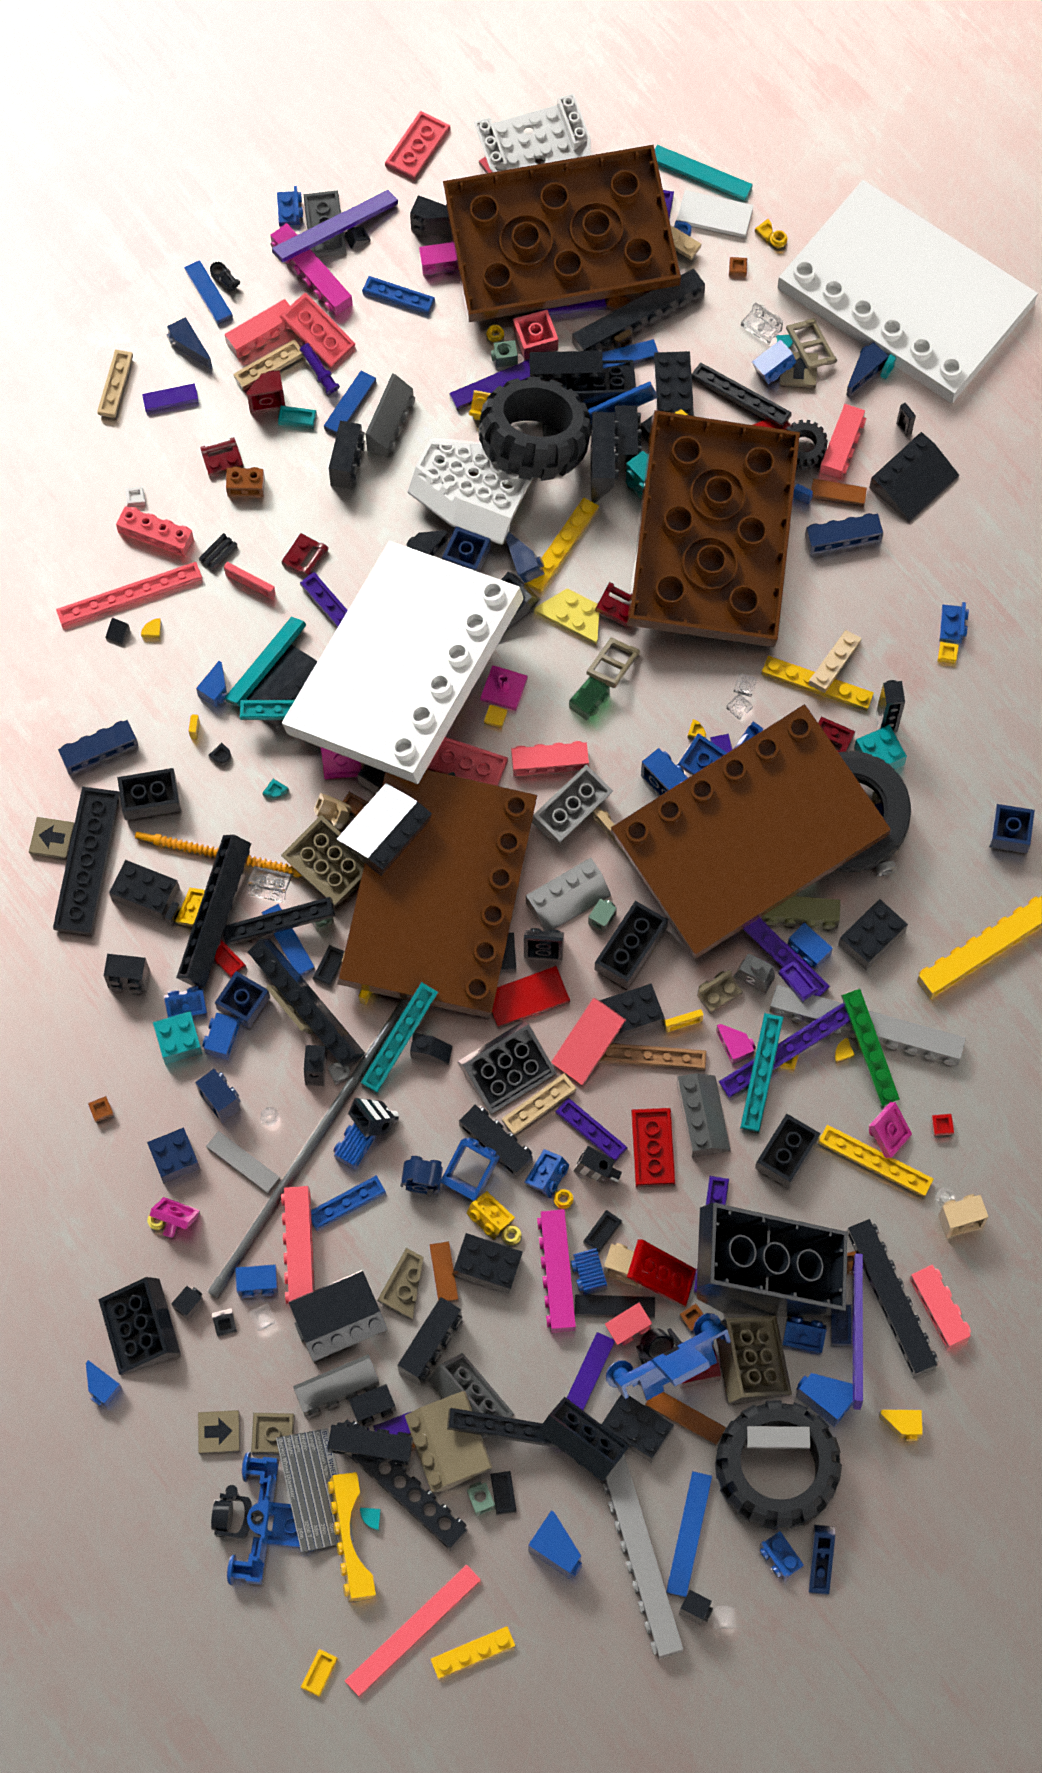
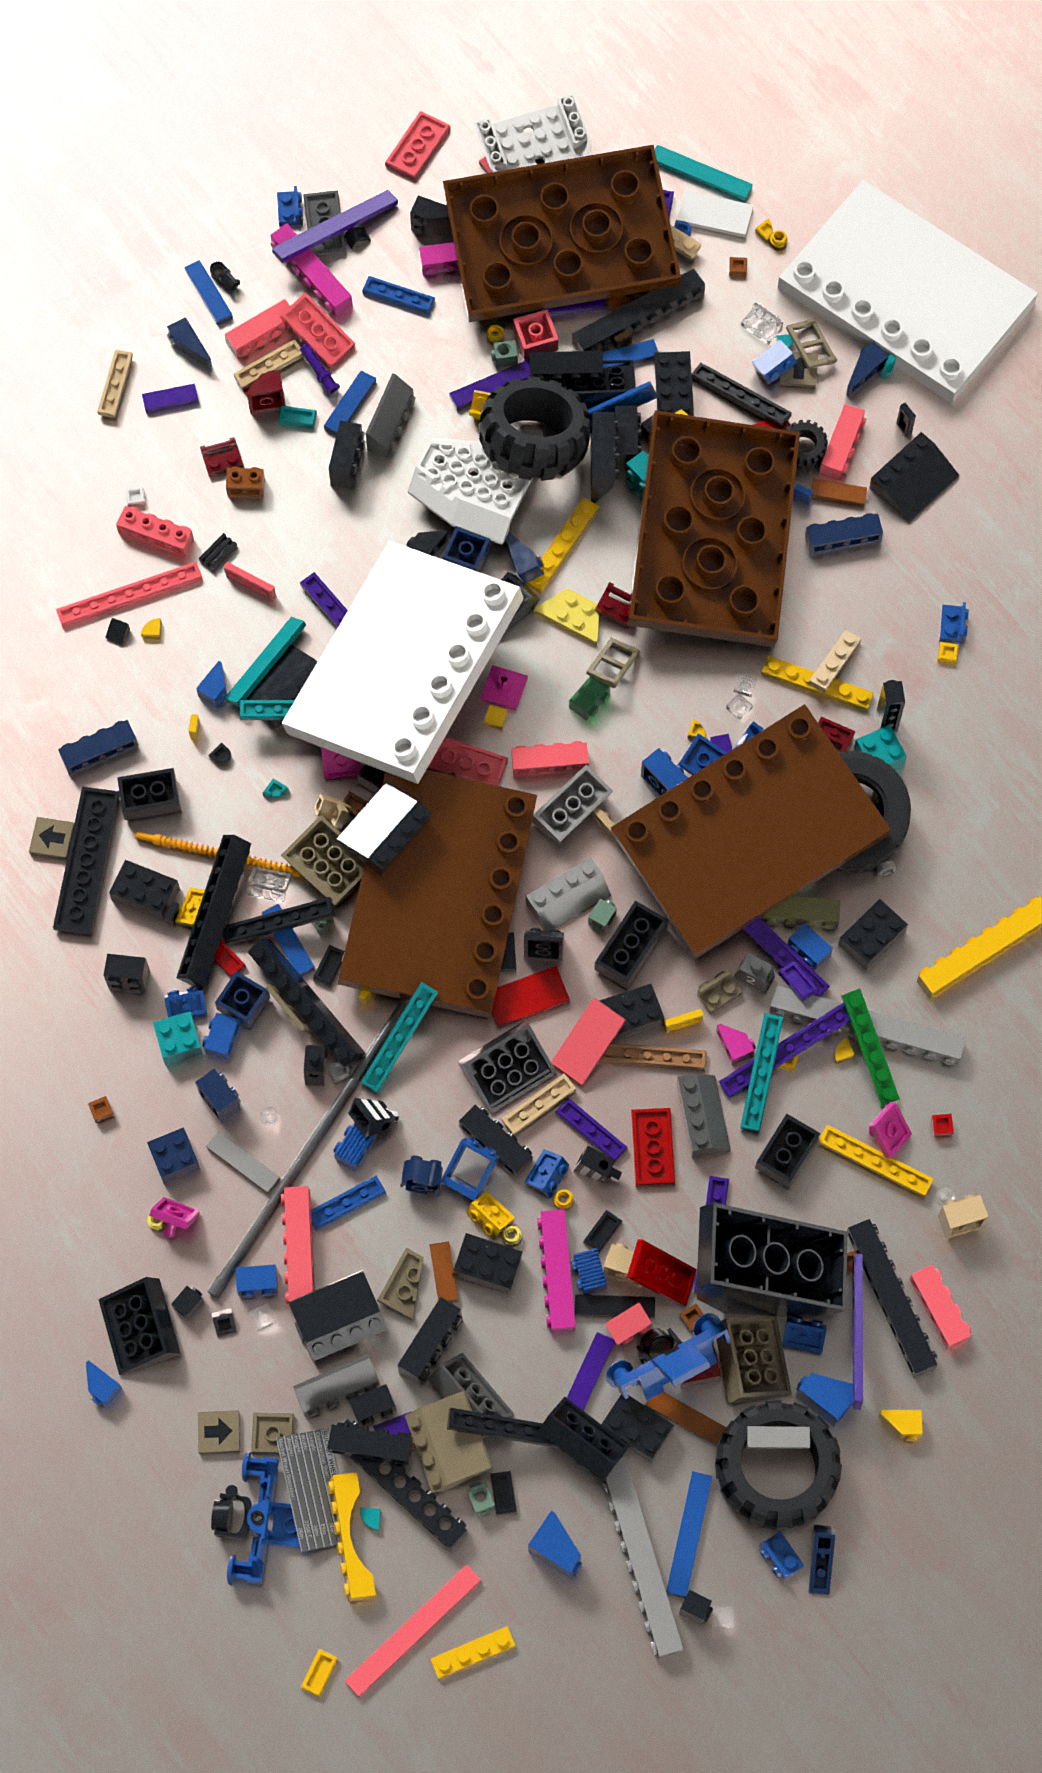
(300, 552): dark red plate -> none
(430, 1049): black slope -> none
(842, 1327): dark blue plate -> none
(1012, 828): dark blue brick -> none

